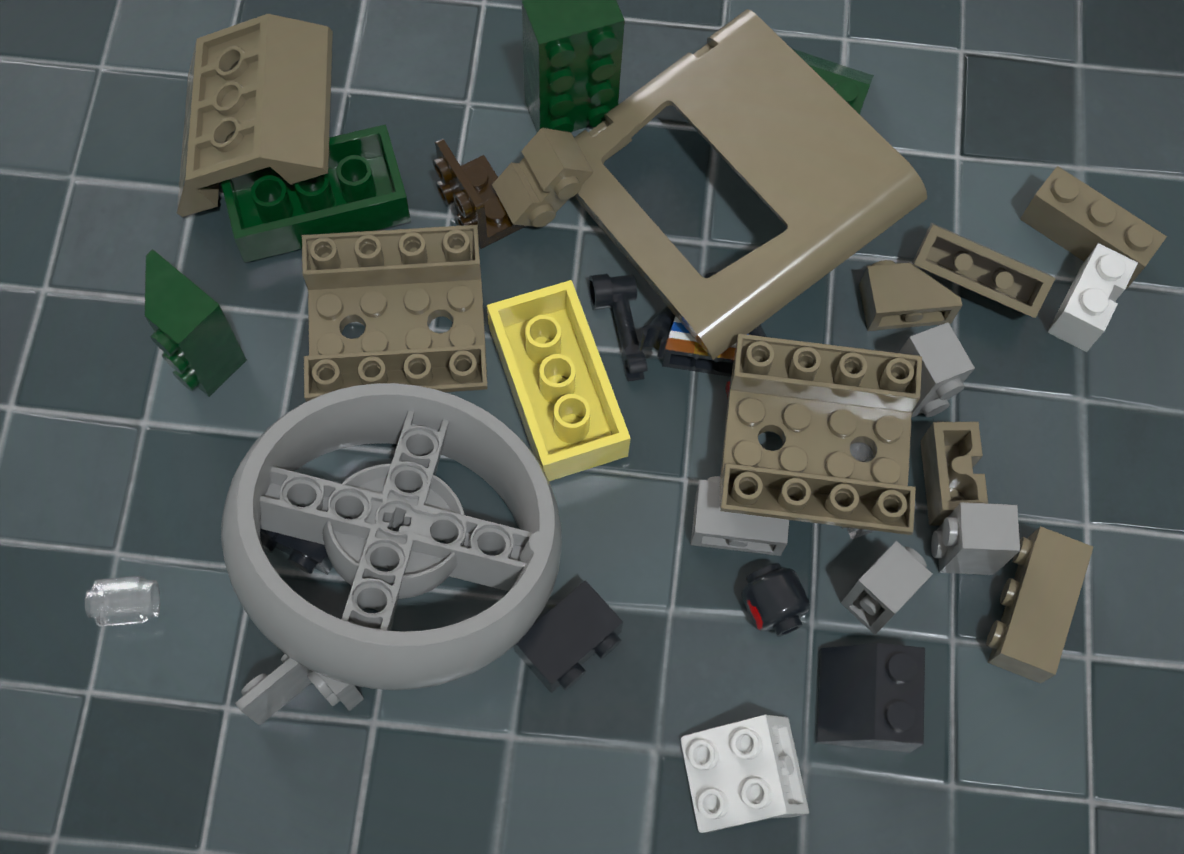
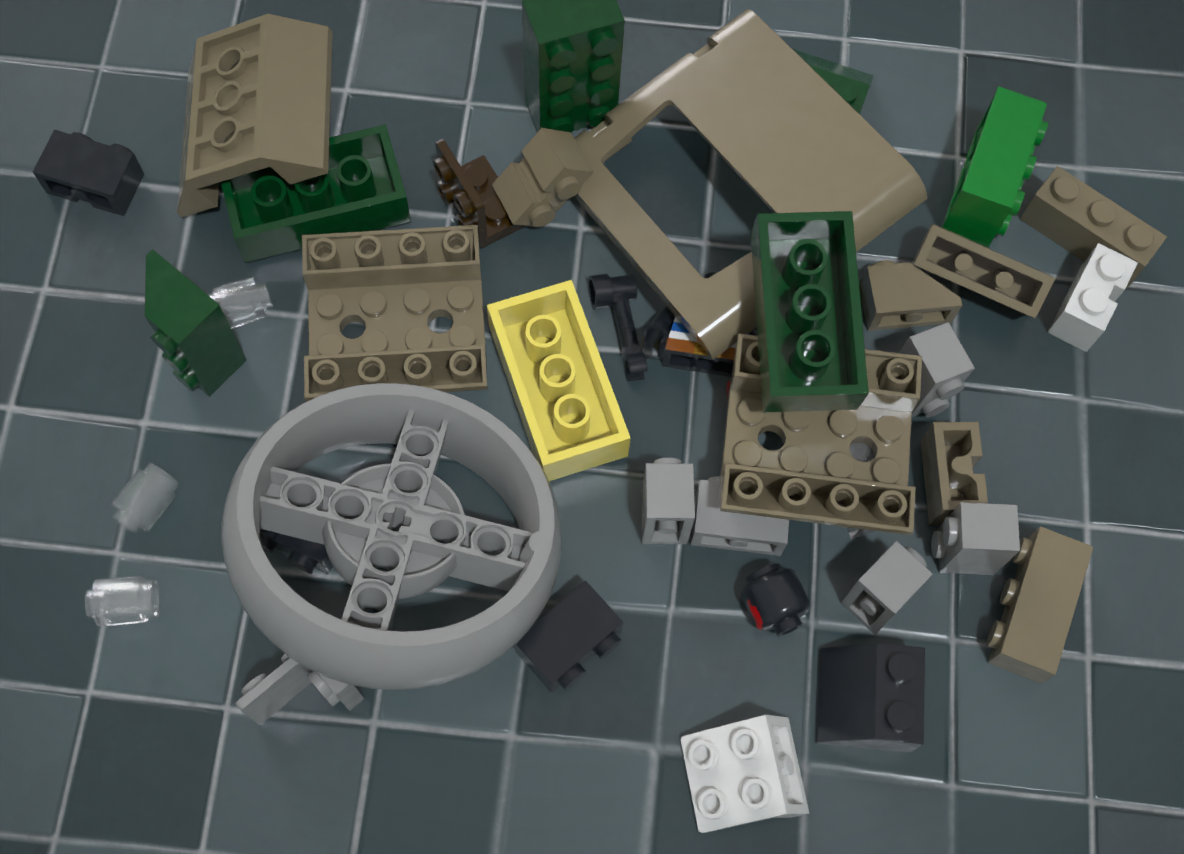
(89, 171): none -> black brick
(144, 498): none -> clear brick
(243, 301): none -> clear brick
(667, 502): none -> light grey brick
(808, 312): none -> dark green brick
(996, 167): none -> green brick

